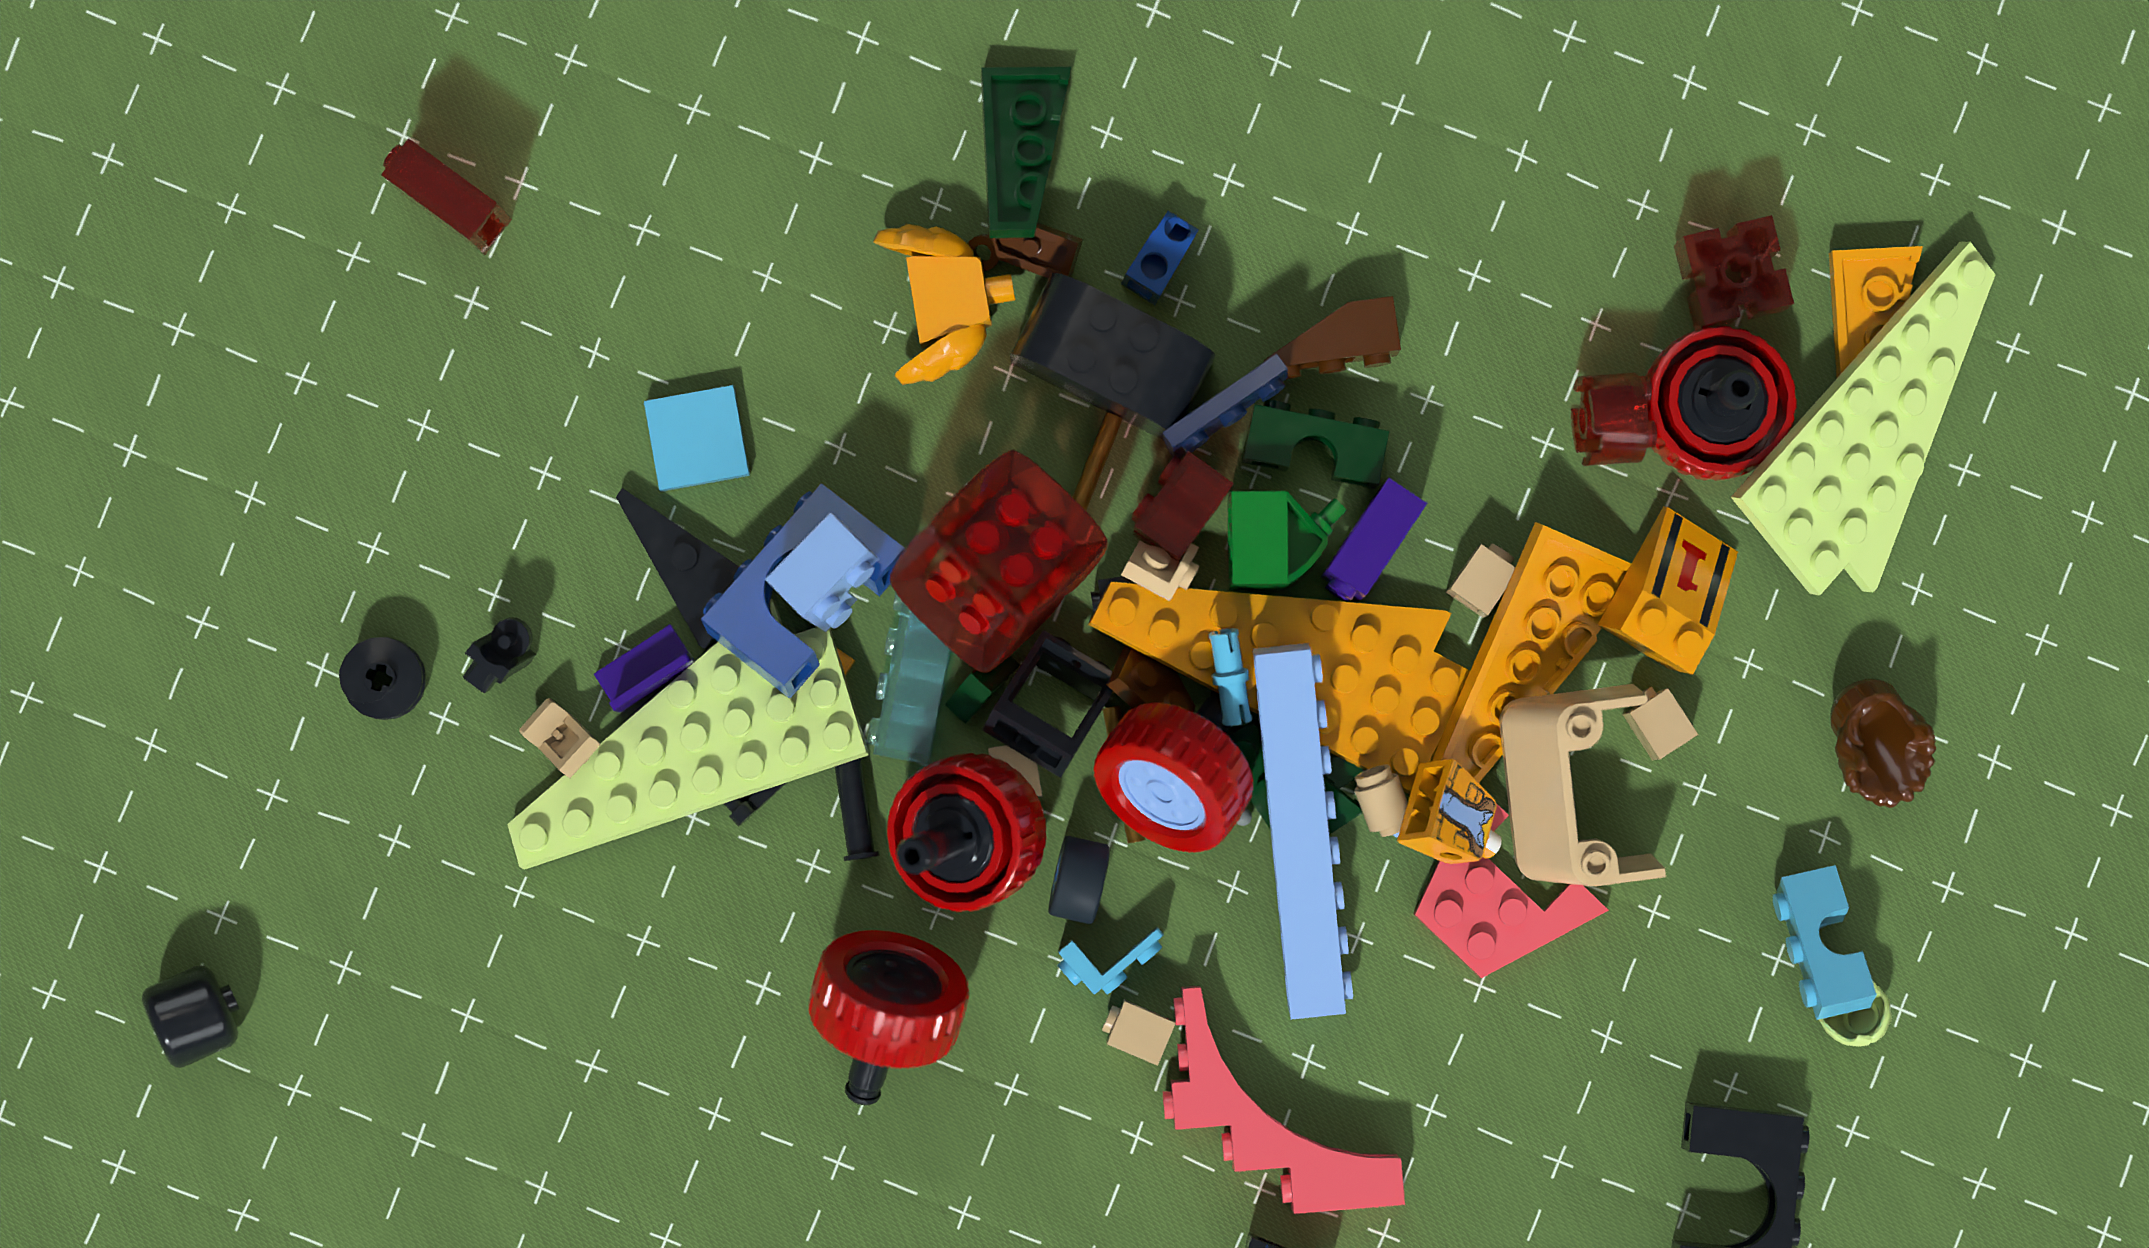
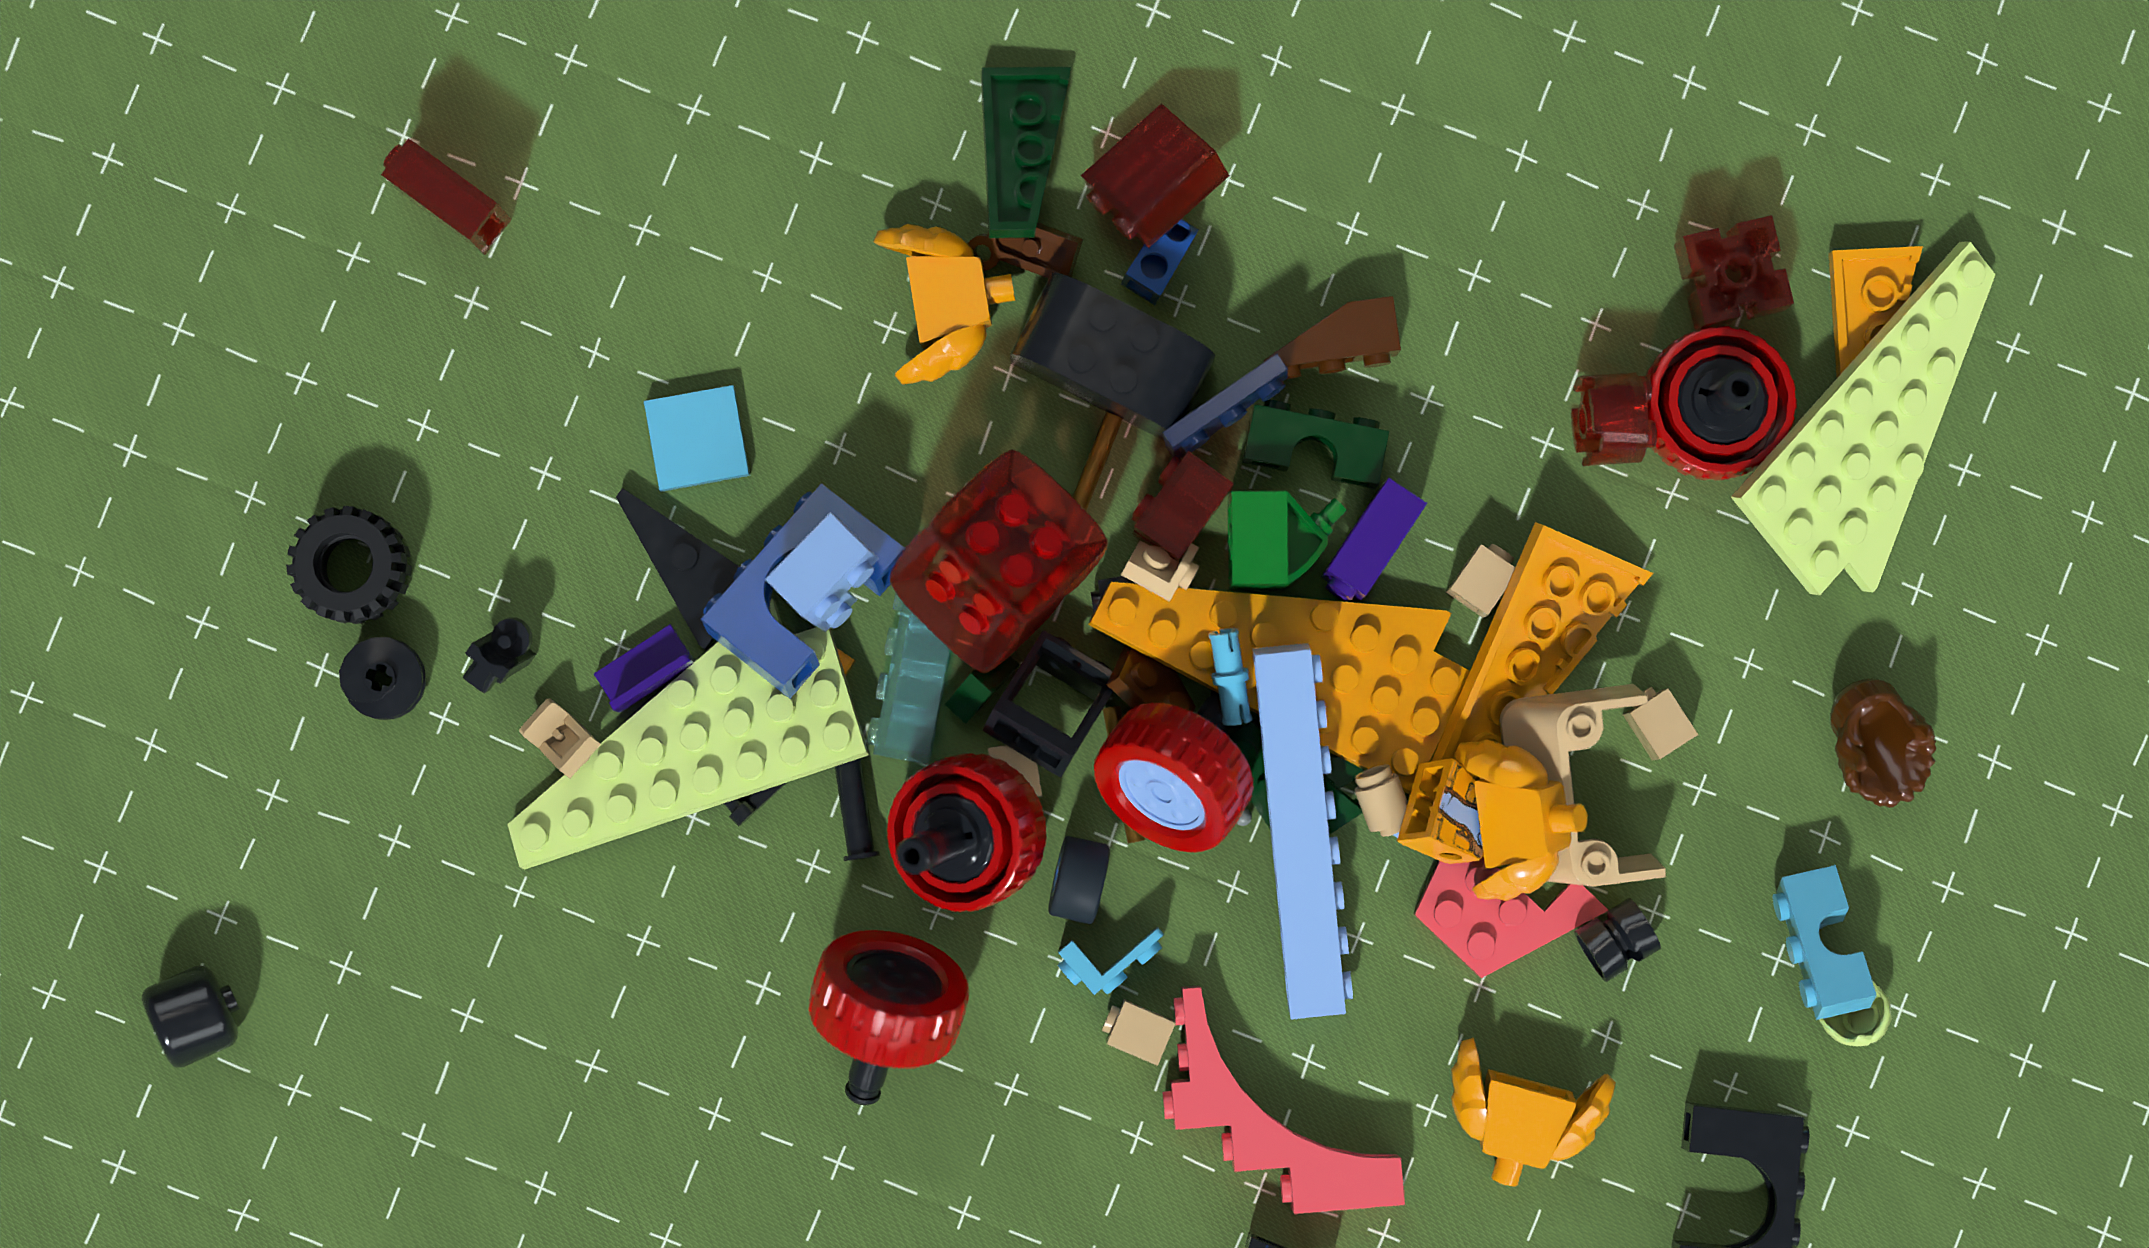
(312, 555): none -> black tyre
(1153, 176): none -> clear red brick
(1519, 817): none -> light orange torso
(1524, 1118): none -> light orange torso
(1617, 939): none -> black wheel
(1672, 593): light orange slope -> none

